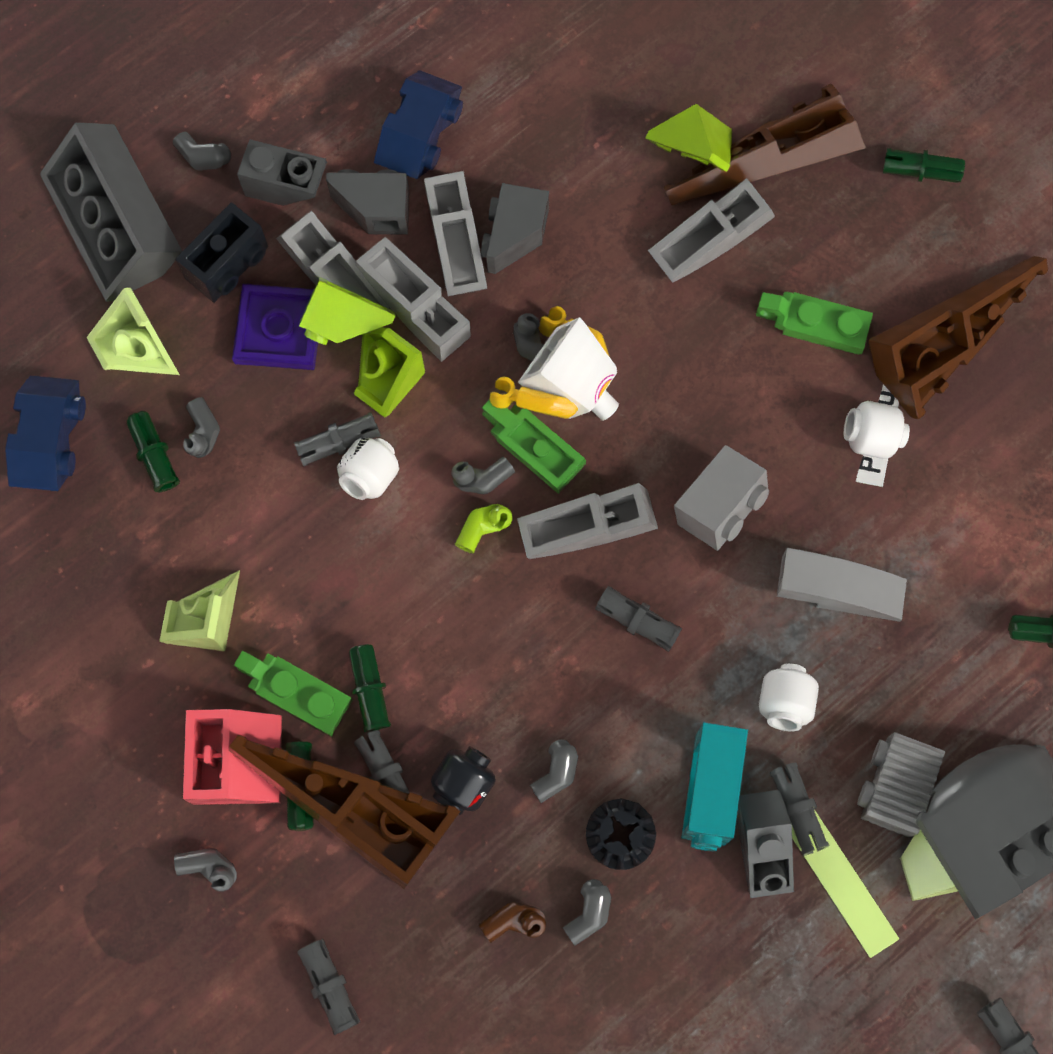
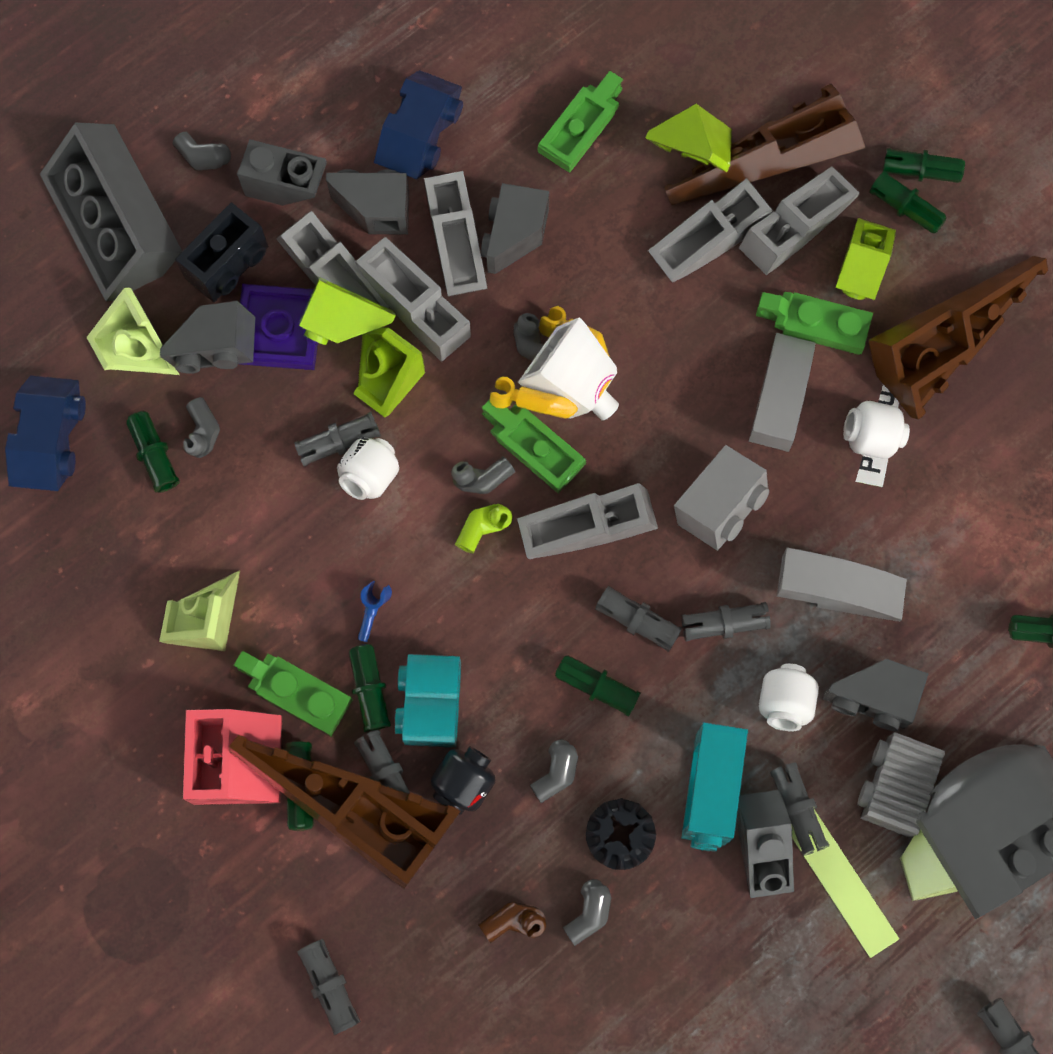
(210, 864): dark grey arm -> none
(212, 337): none -> dark grey slope
(371, 608): none -> blue hand
(430, 700): none -> teal brick
(581, 123): none -> bright green hinge
(597, 684): none -> dark green axle
(725, 621): none -> dark grey pin
(782, 392): none -> light grey slope
(797, 220): none -> light grey slope
(866, 260): none -> lime slope
(882, 691): none -> dark grey slope
(907, 202): none -> dark green axle

